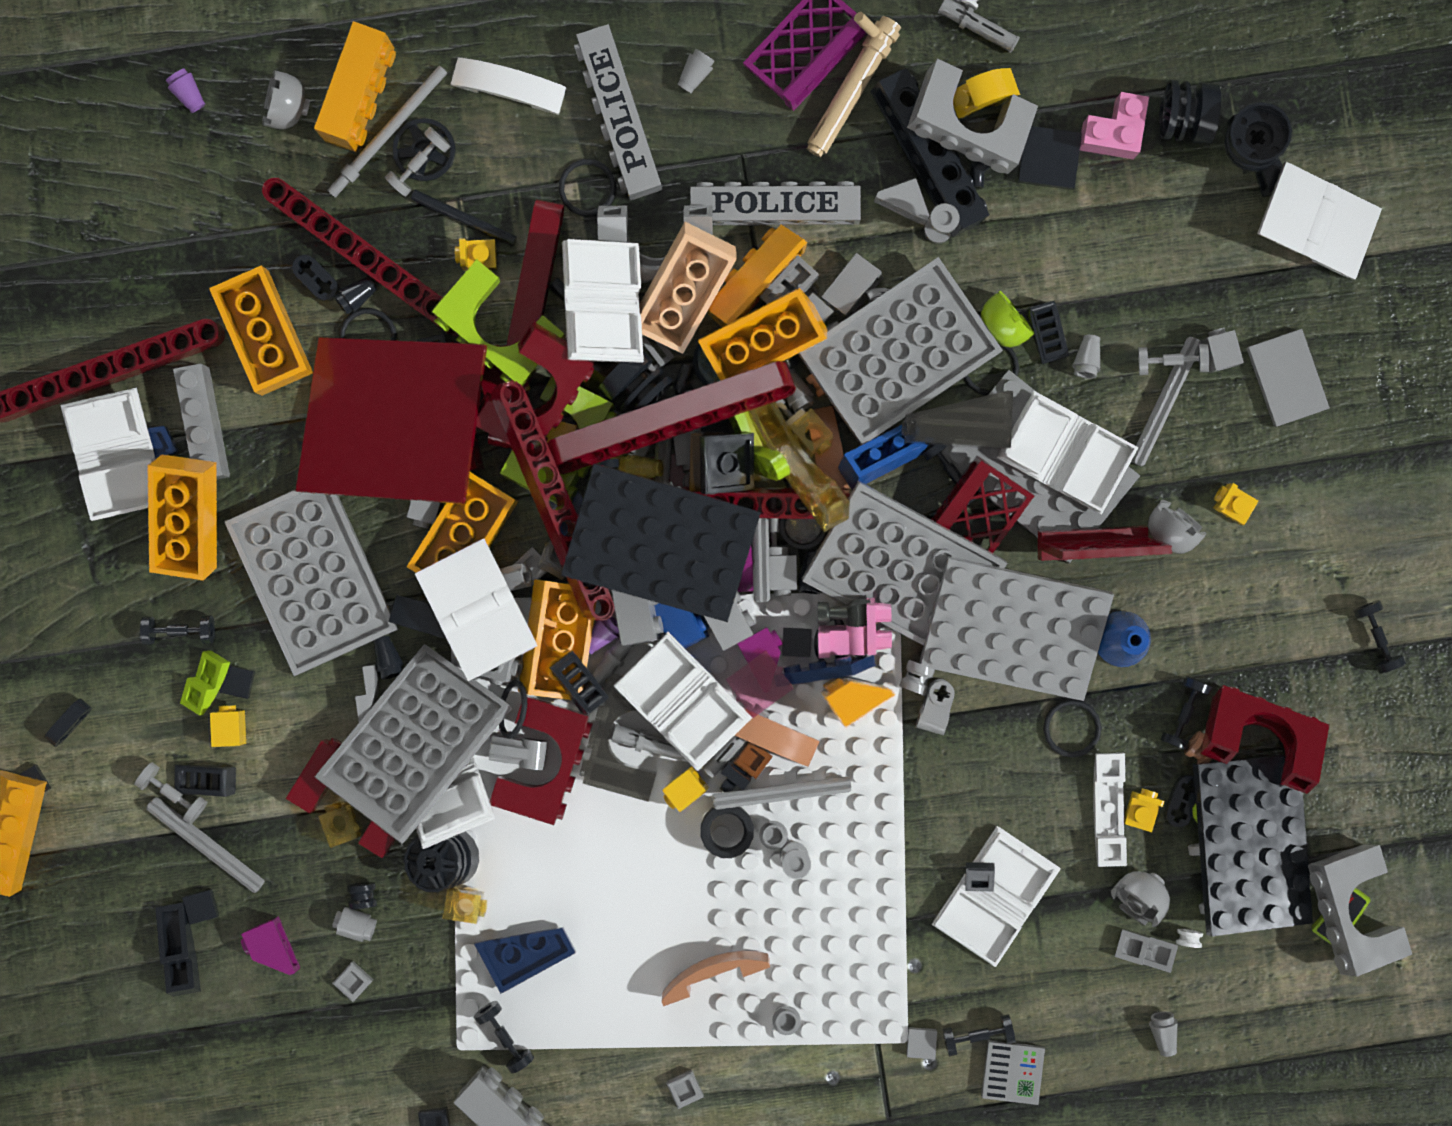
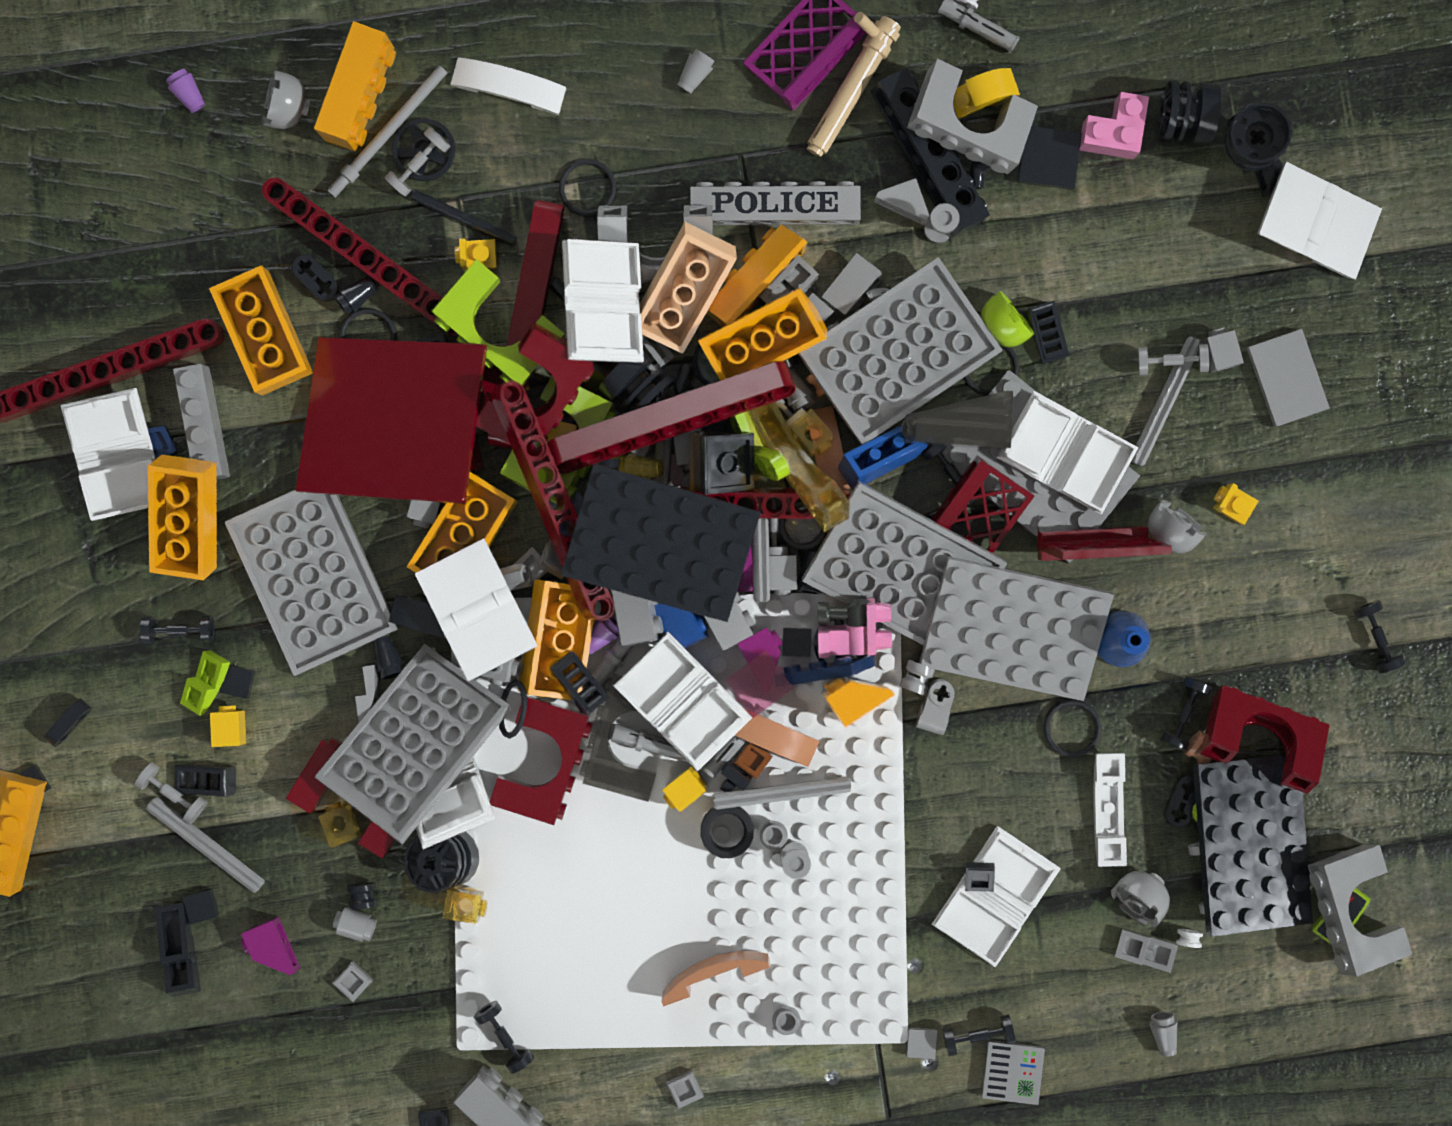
(523, 955): dark blue wing -> none
(526, 752): light grey piece -> none
(618, 111): light grey brick -> none
(1088, 357): light grey cone -> none
(1143, 809): yellow bracket -> none

